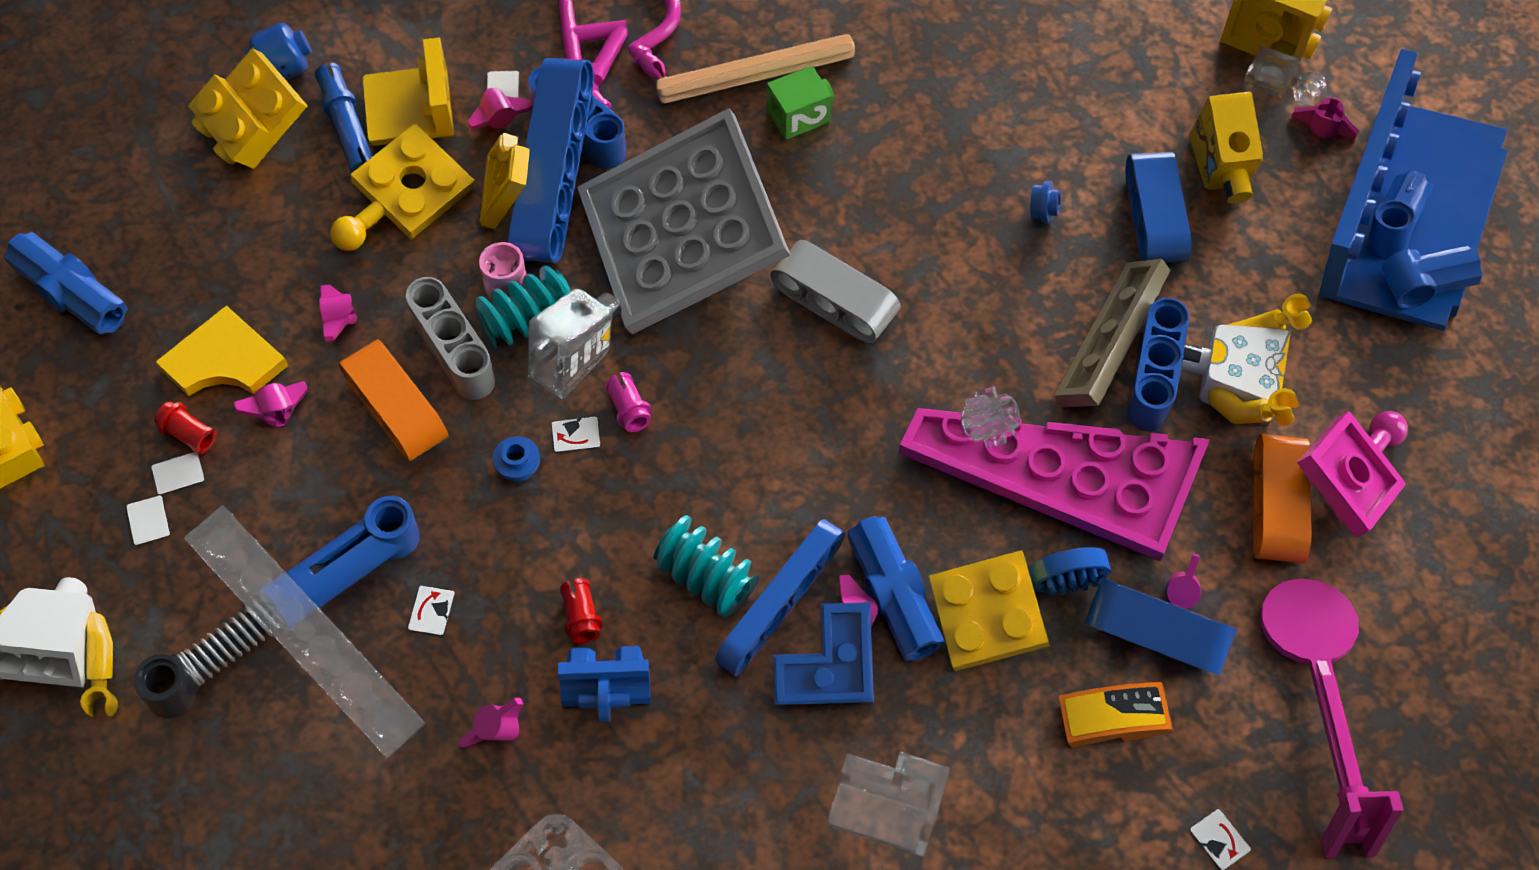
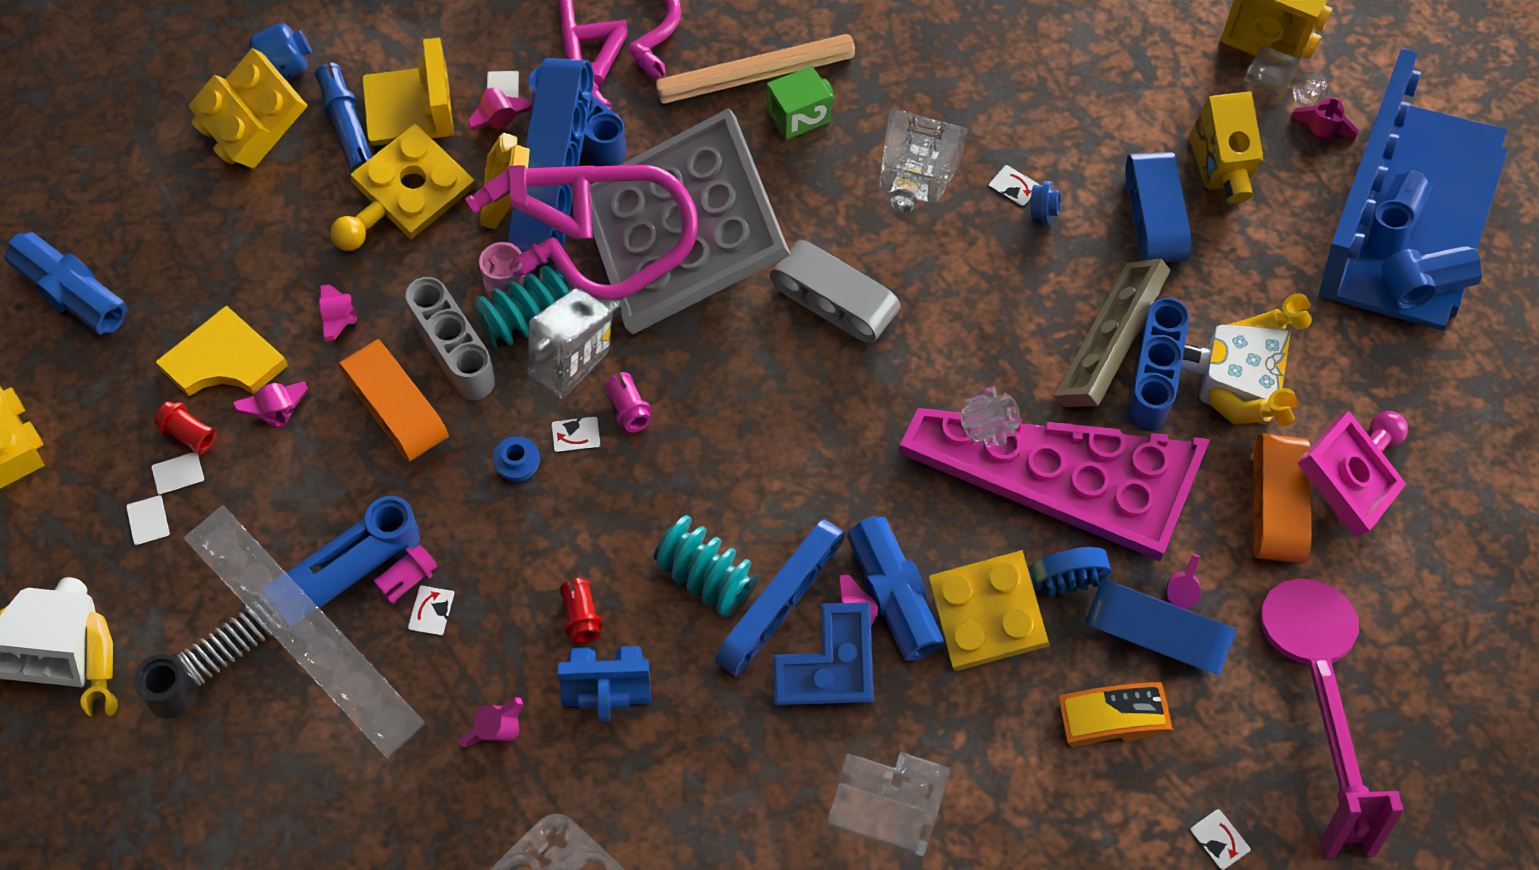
(405, 573): none -> dark pink pin
(518, 178): none -> dark pink piece
(919, 158): none -> clear torso
(1013, 185): none -> white sticker

